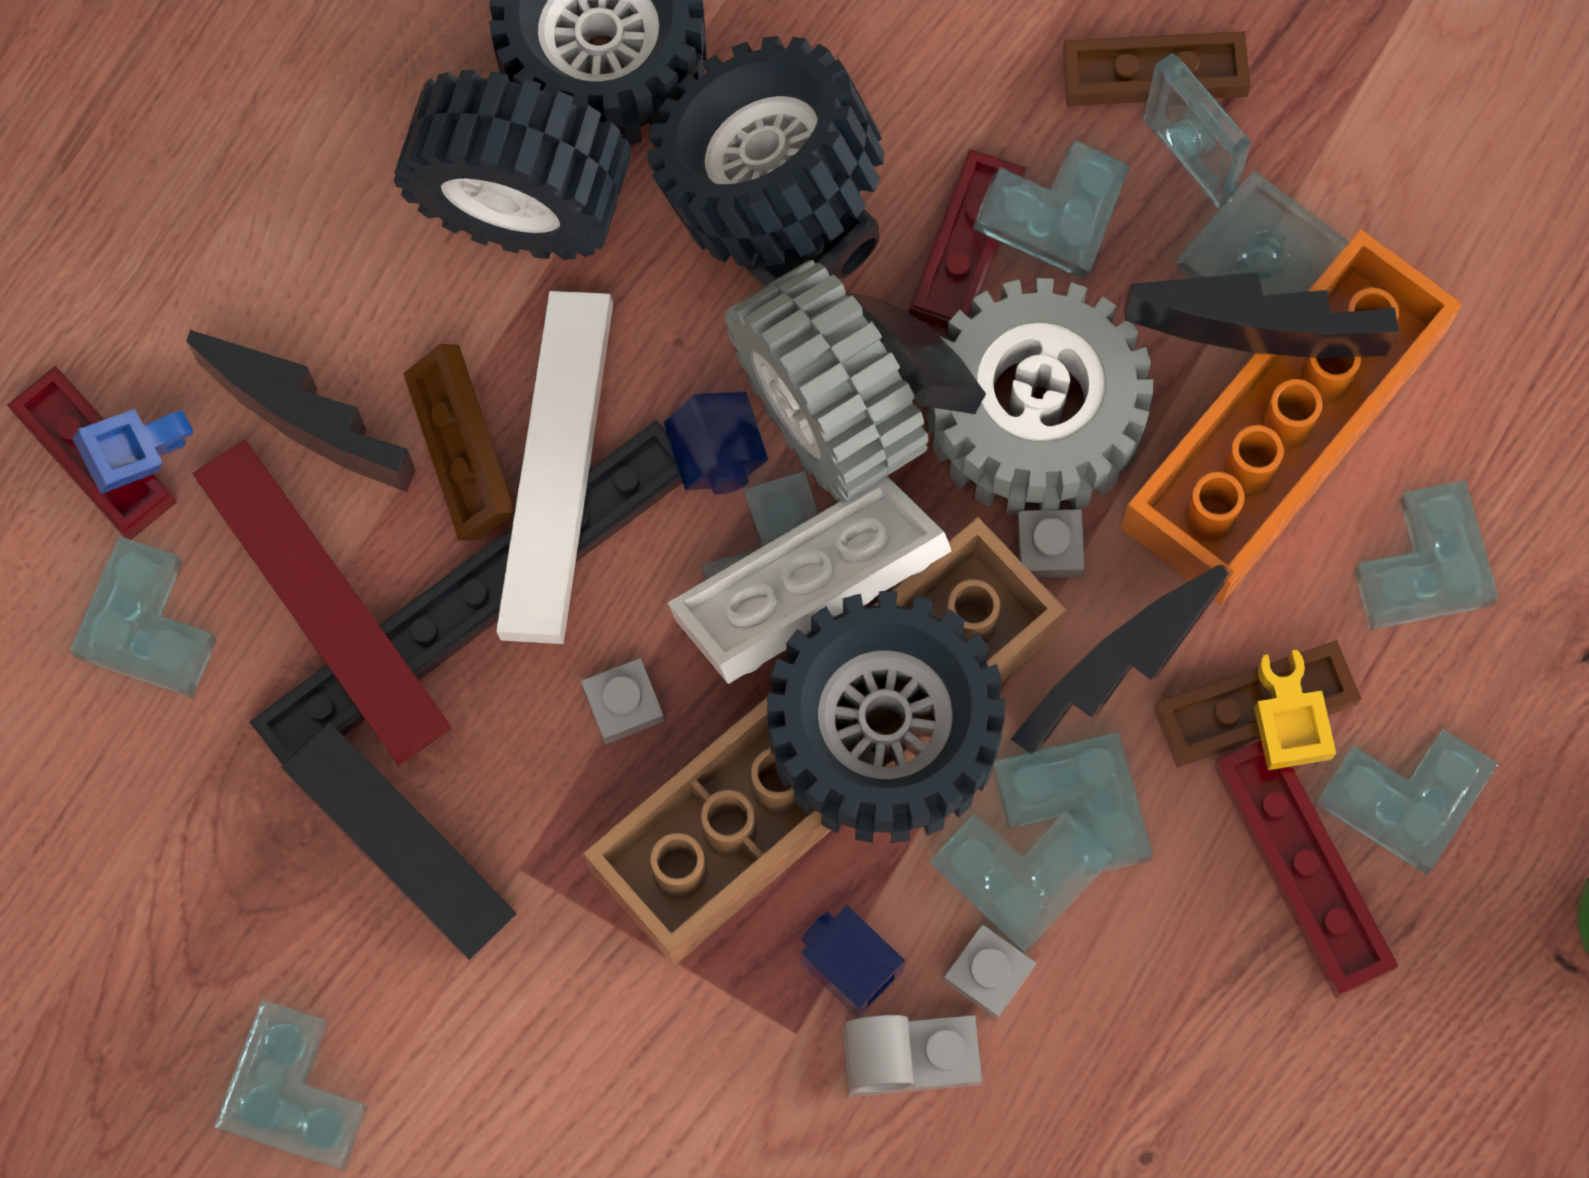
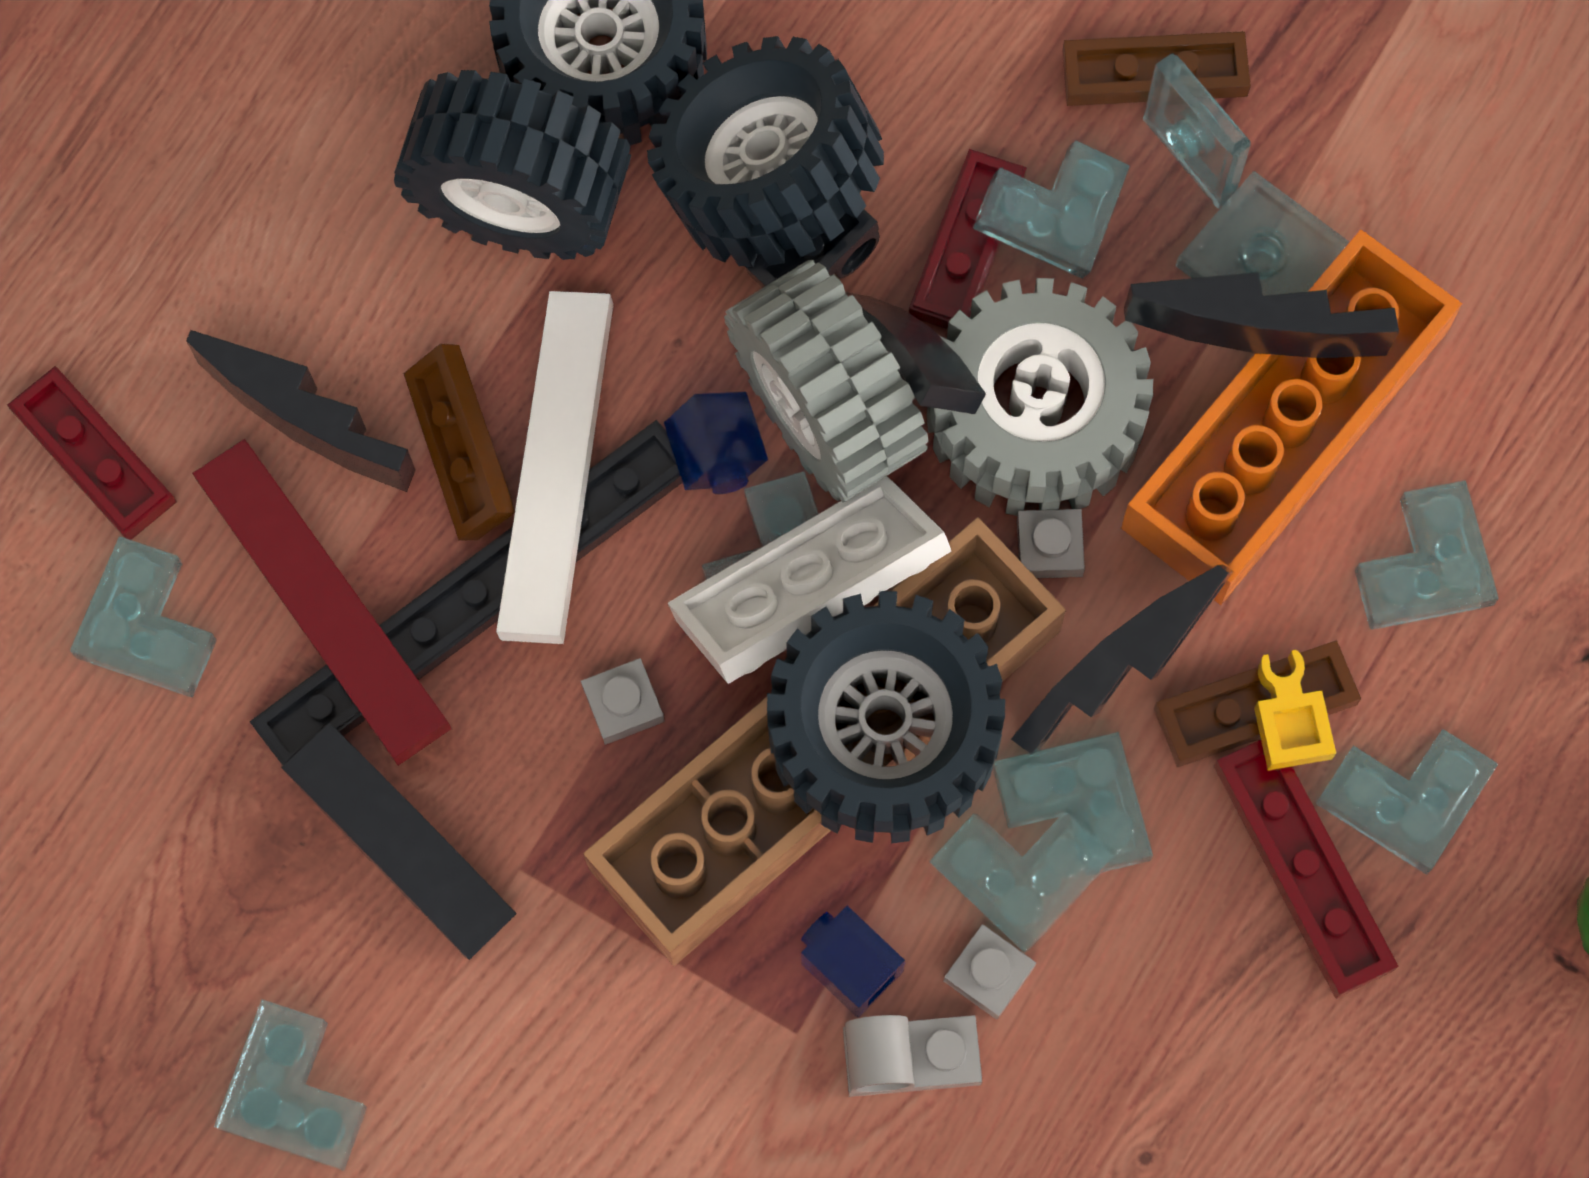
(126, 450): blue plate -> none

